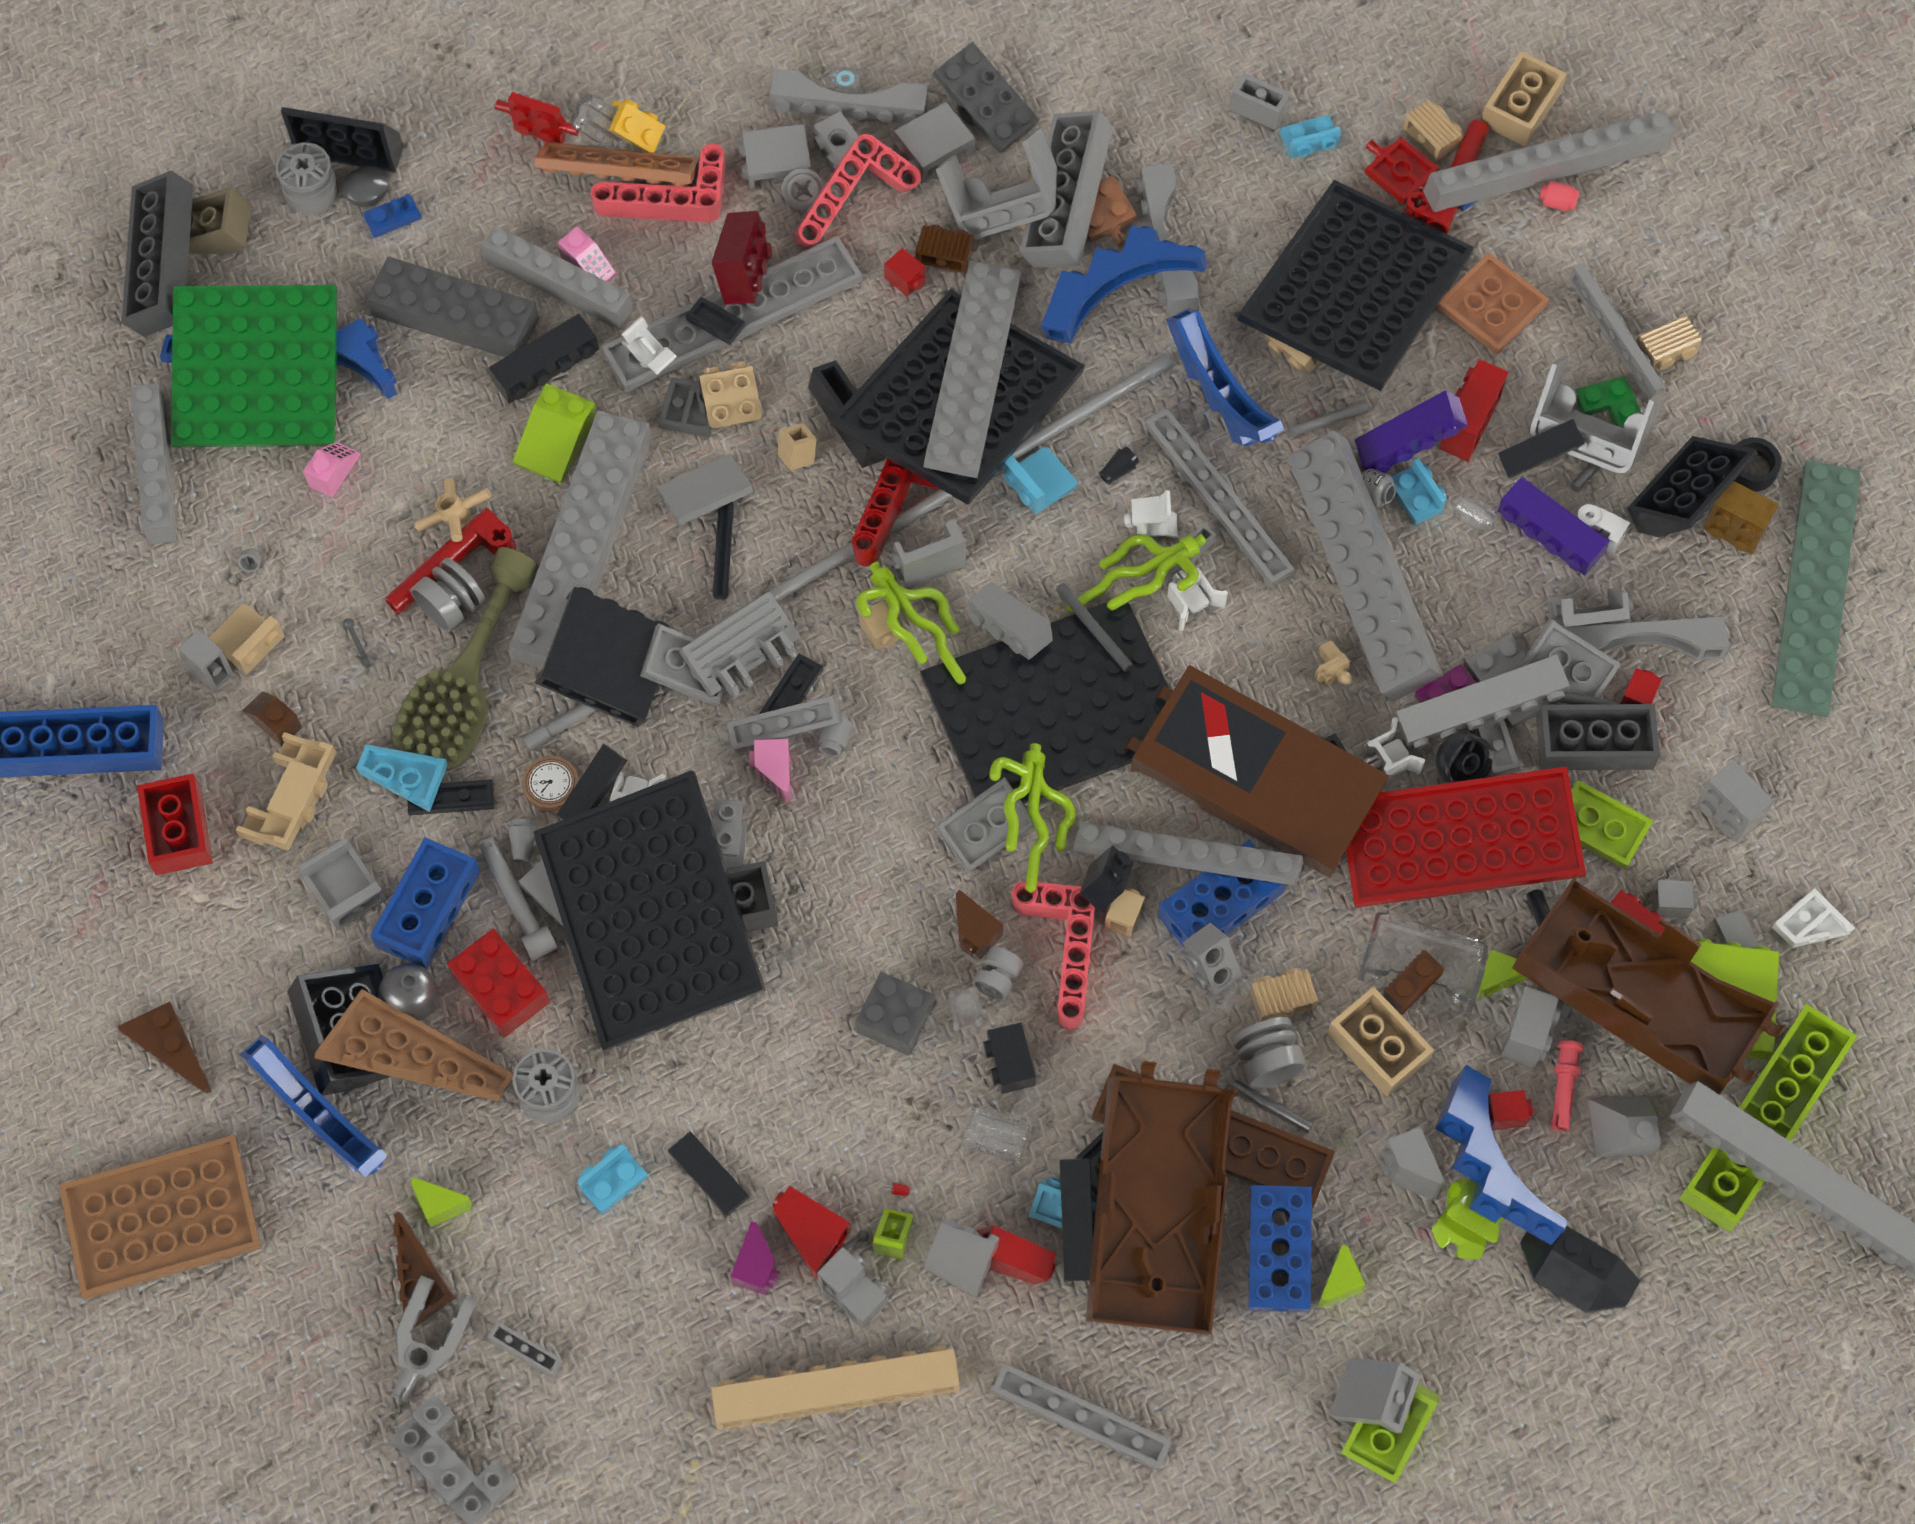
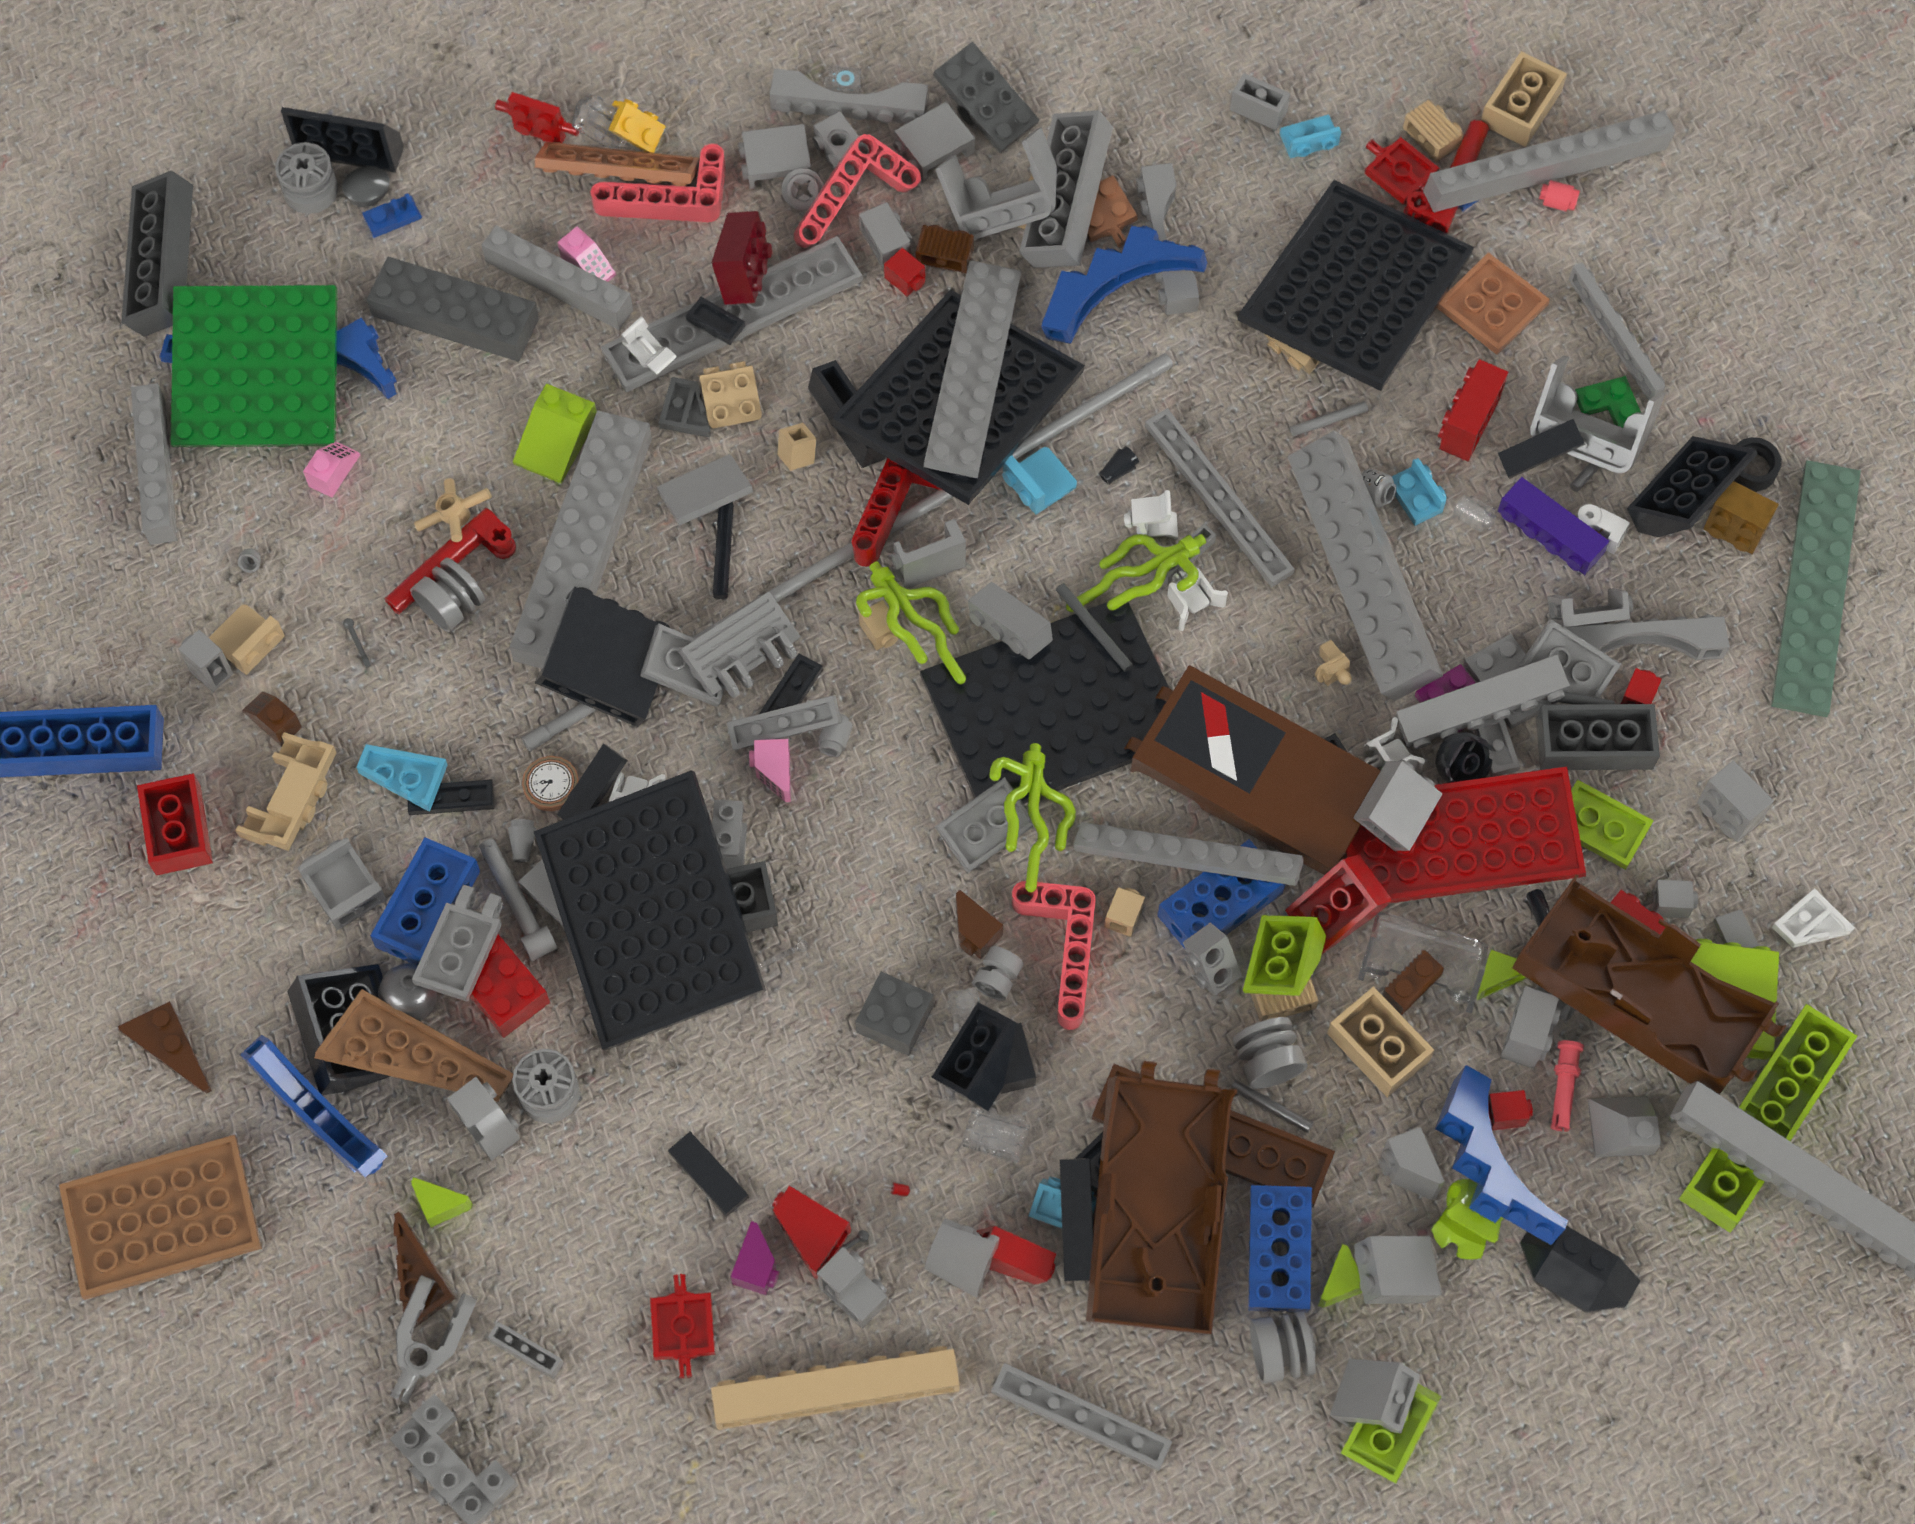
(219, 222): dark tan slope -> none
(448, 707): olive piece -> none
(459, 945): none -> light grey tile
(484, 1118): none -> light grey brick
(544, 358): black brick -> none
(611, 1178): medium azure bracket -> none
(682, 1326): none -> red plate
(884, 232): none -> light grey brick
(892, 1234): lime slope -> none
(978, 1057): none -> black slope
(1106, 878): black brick -> none
(1223, 393): blue arch -> none
(1282, 1347): none -> light grey wheel
(1284, 955): none -> lime slope
(1342, 900): none -> red slope
(1397, 1269): none -> light grey brick
(1398, 805): none -> light grey brick
(1411, 432): dark purple brick -> none
(1670, 342): tan brick -> none

